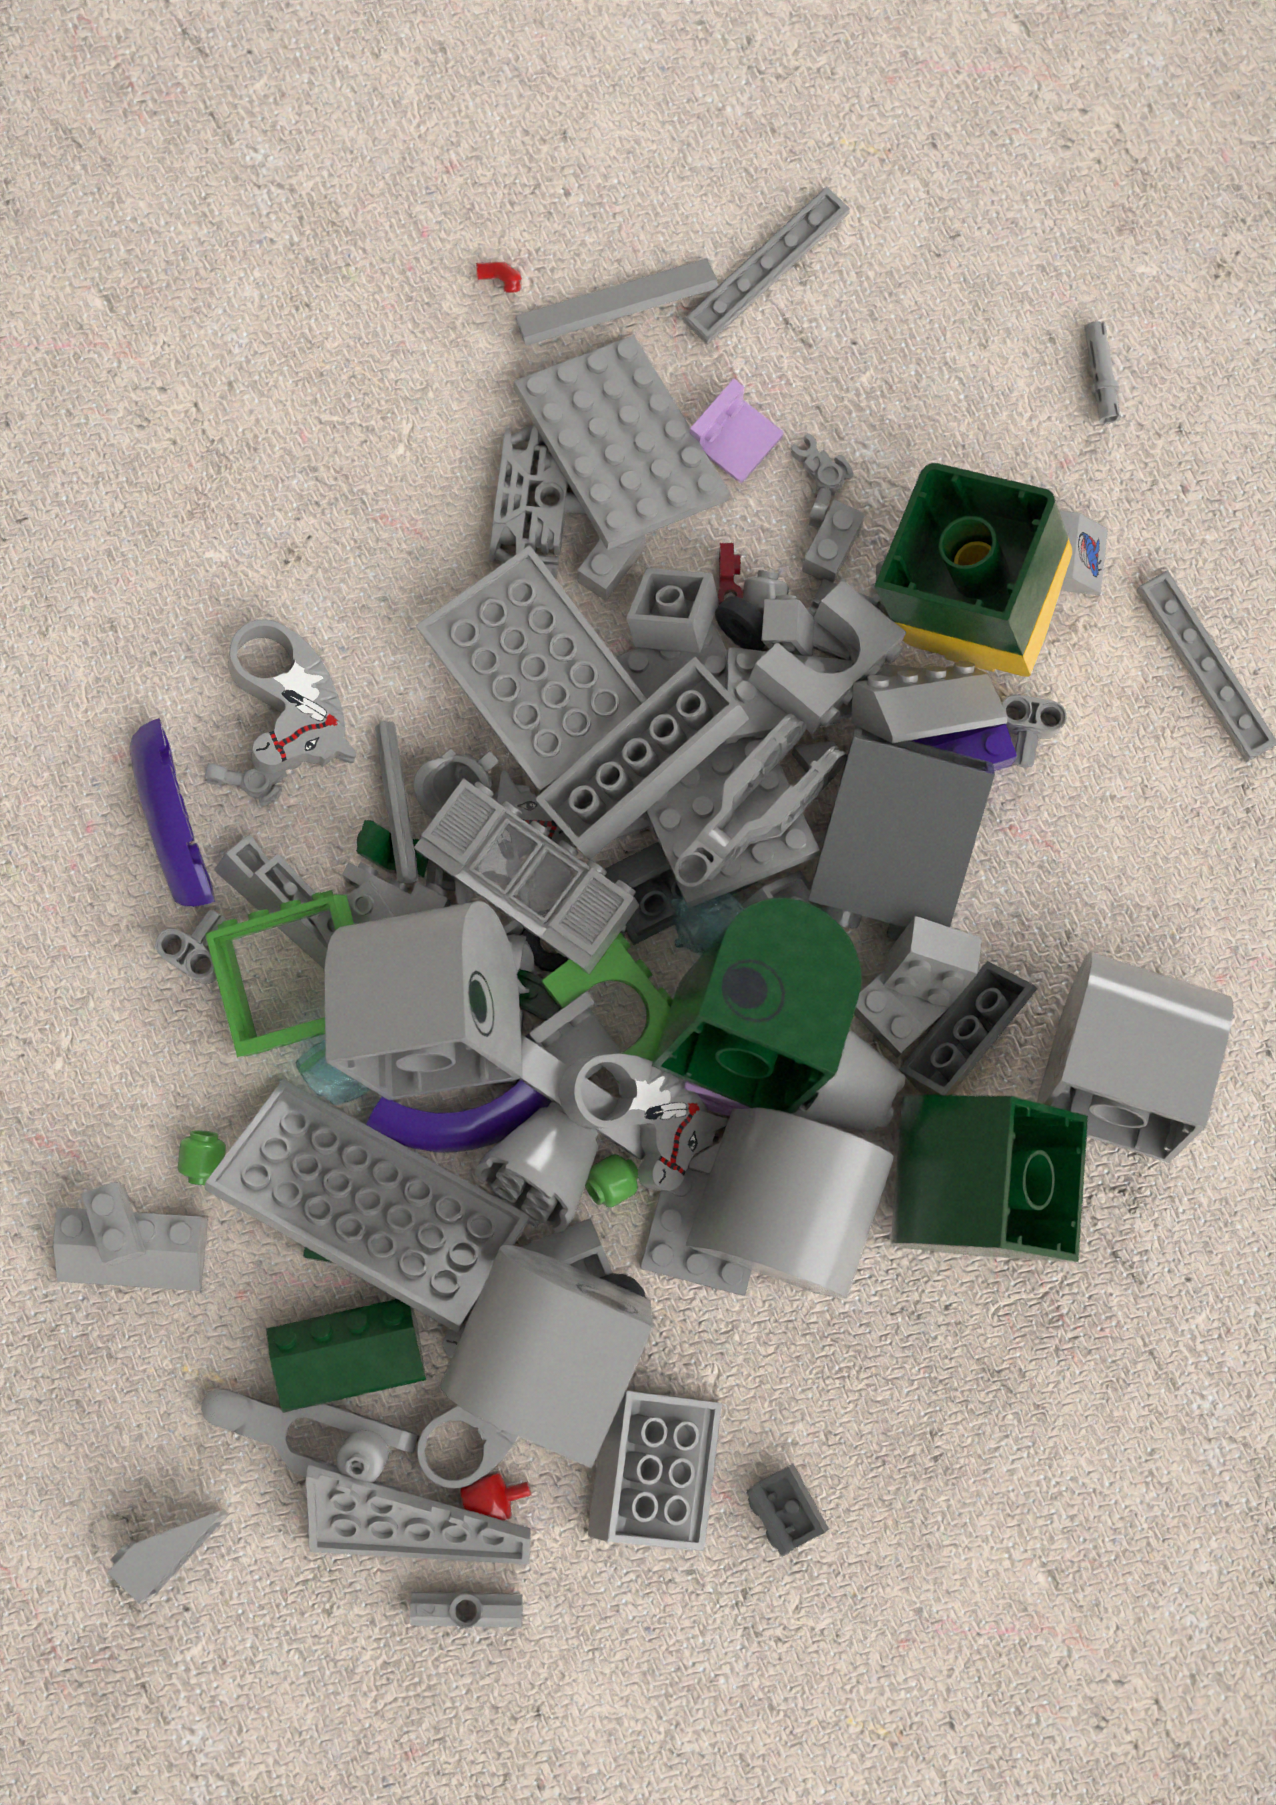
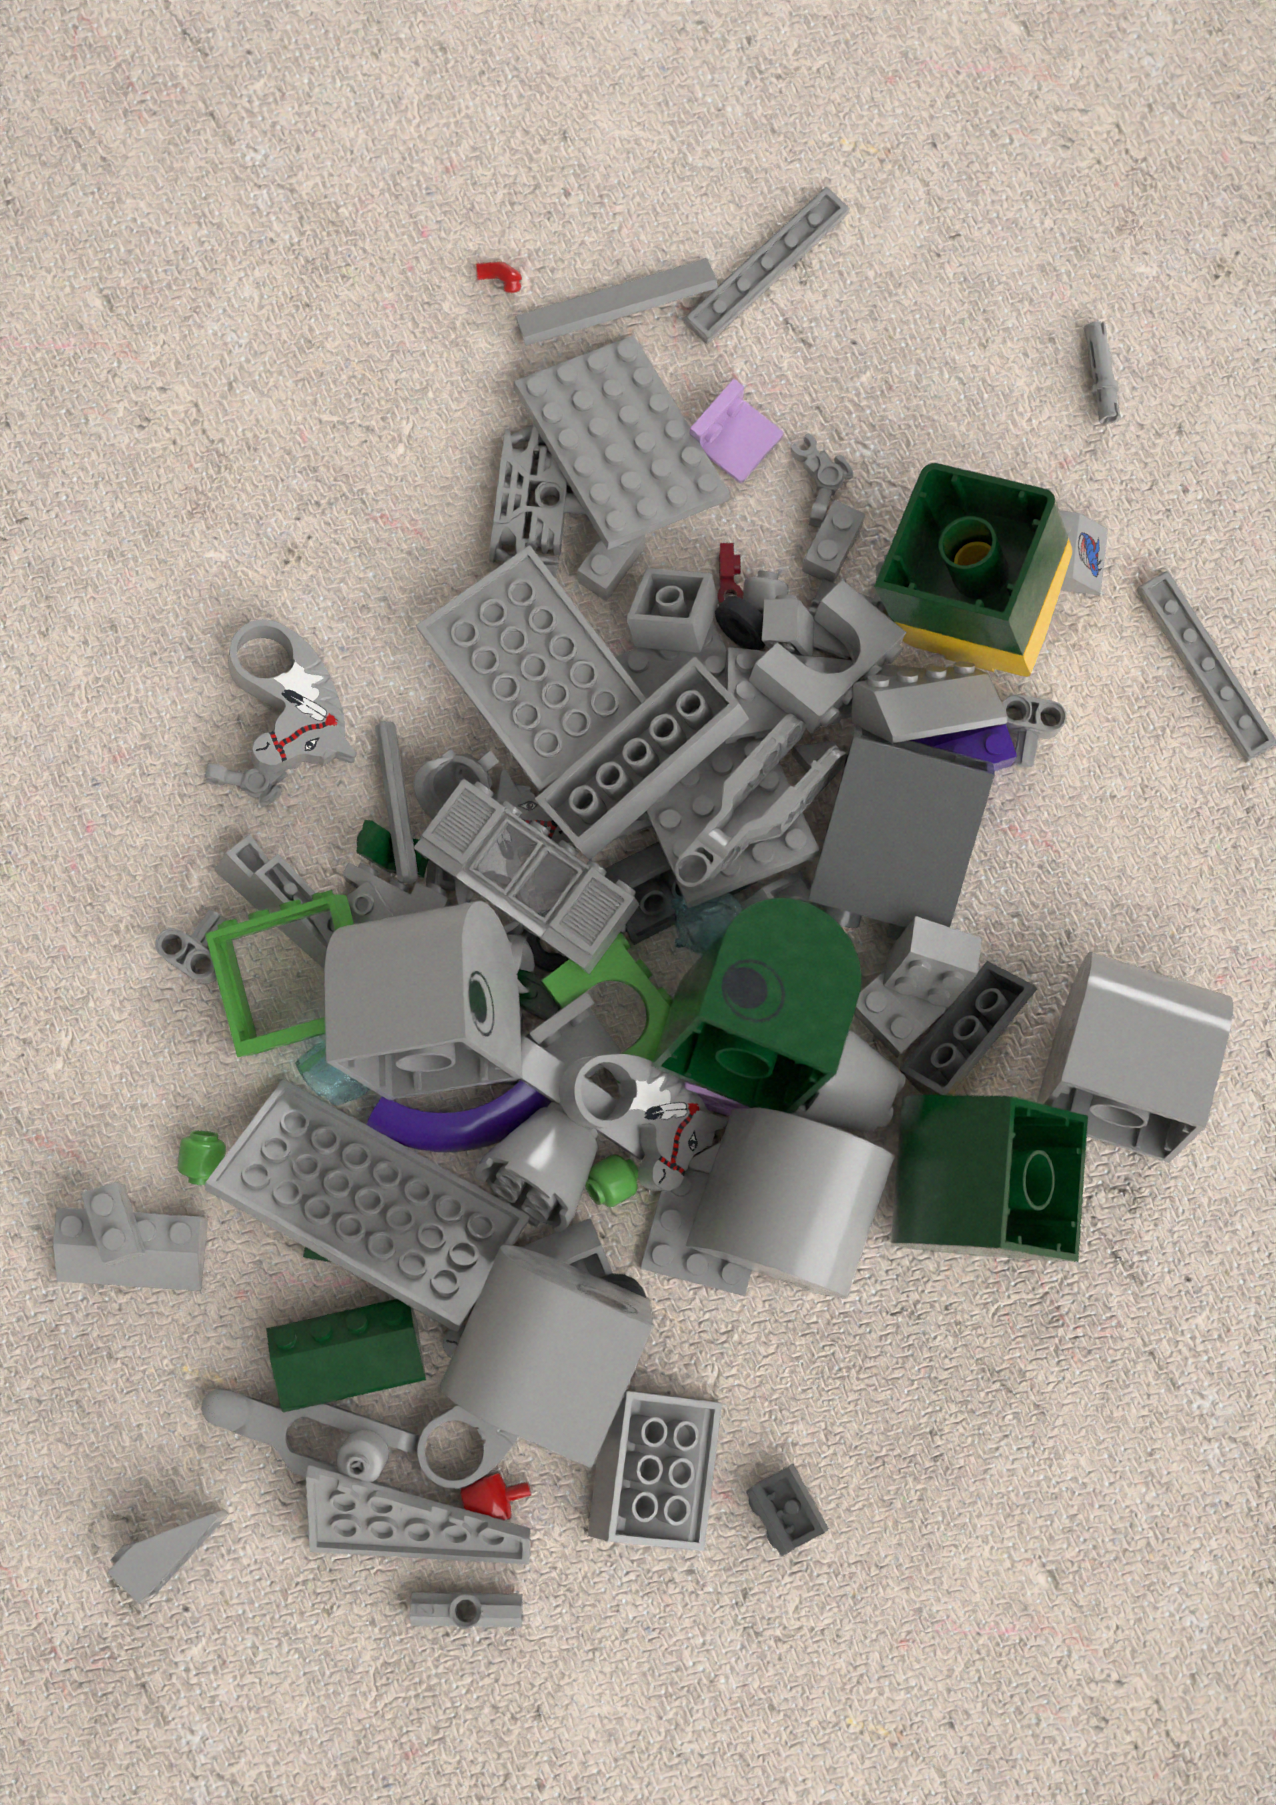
(168, 817): dark purple brick -> none

